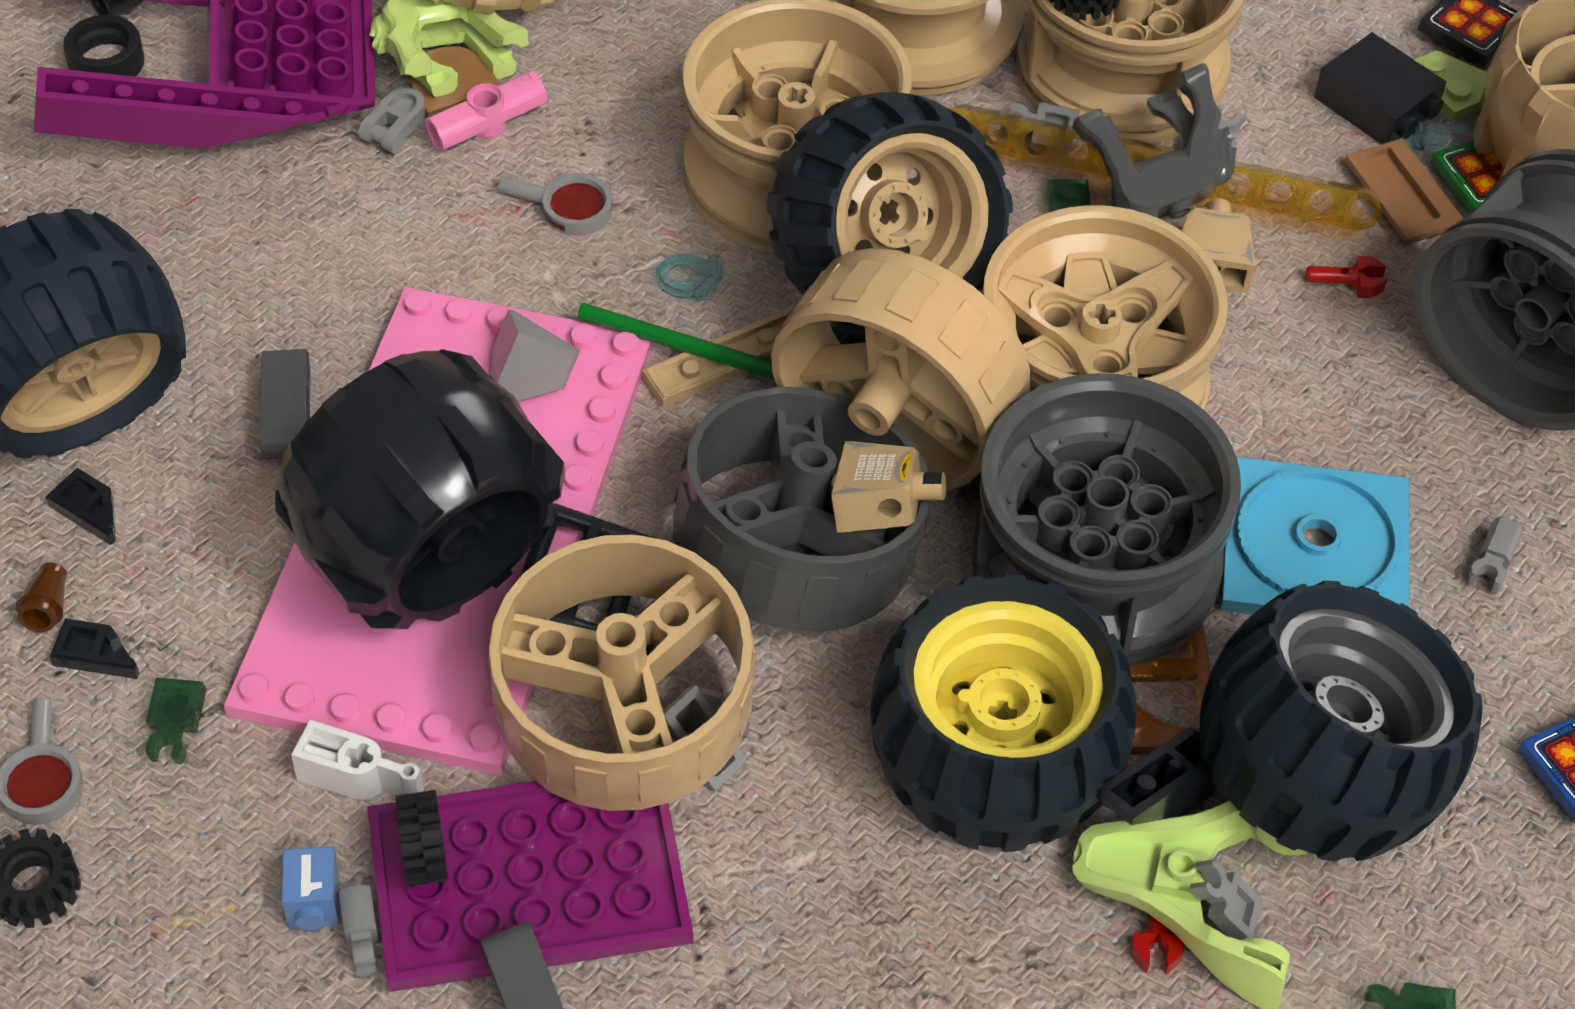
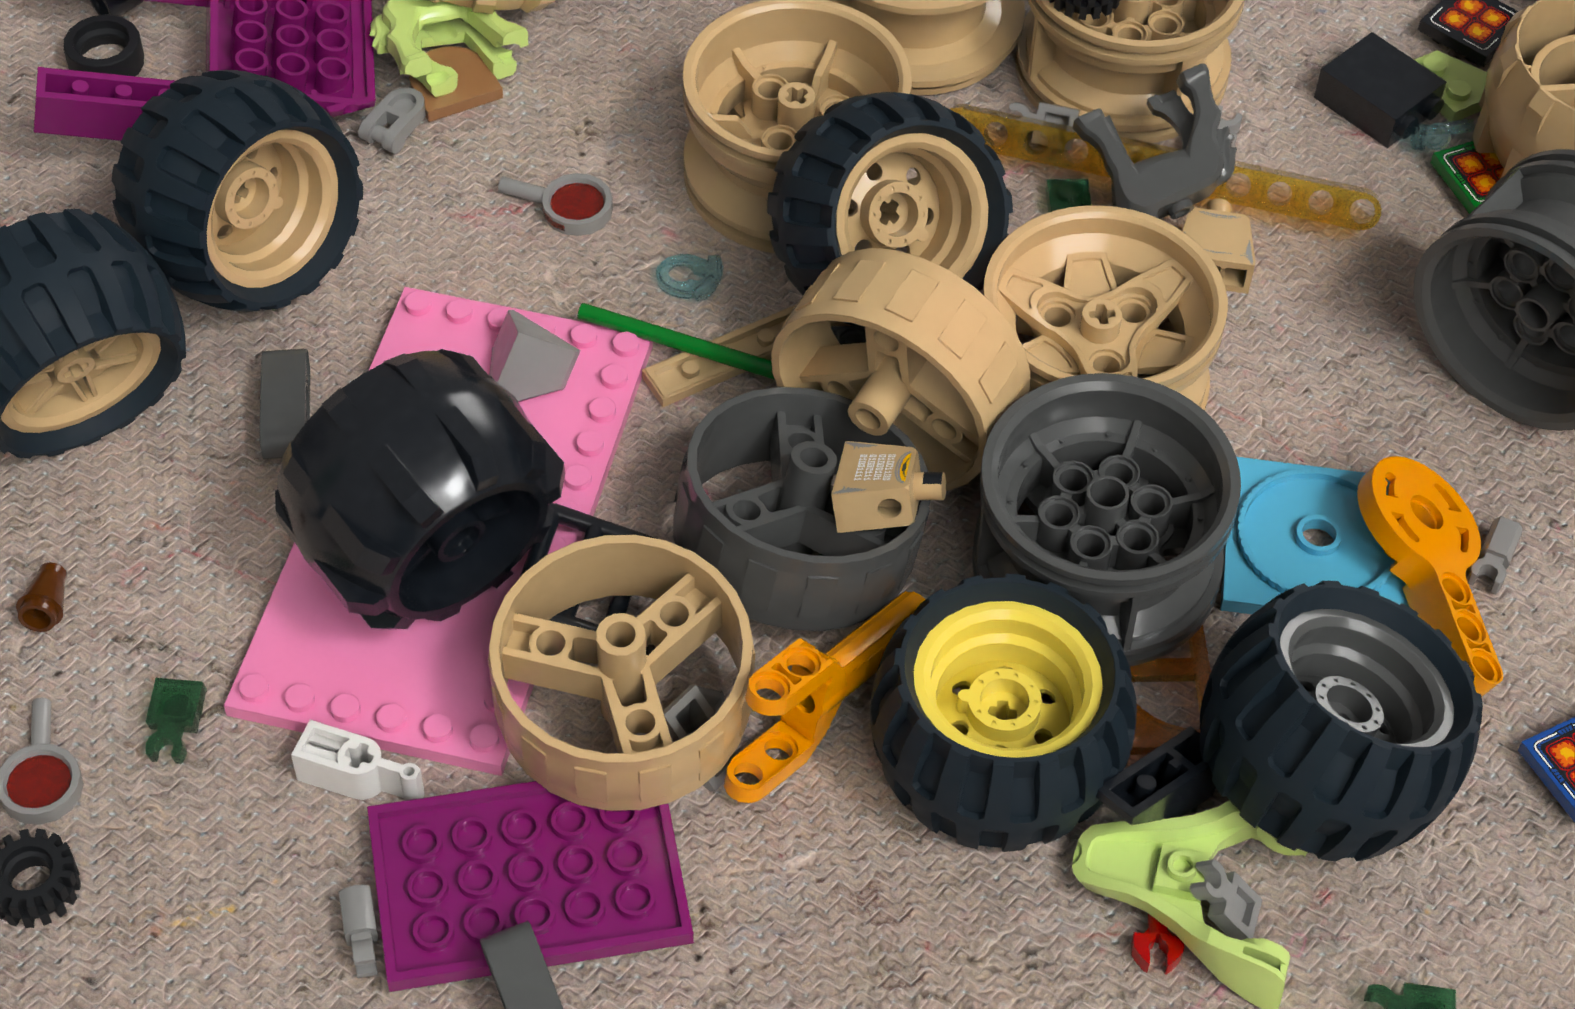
(86, 504): black tile -> none
(92, 649): black tile -> none
(238, 189): none -> black wheel
(310, 887): medium blue brick -> none
(421, 838): black tyre -> none
(485, 110): bright pink piece -> none
(810, 697): none -> light orange piece
(1357, 276): red bar -> none
(1405, 189): medium nougat piece -> none
(1433, 544): none -> light orange beam

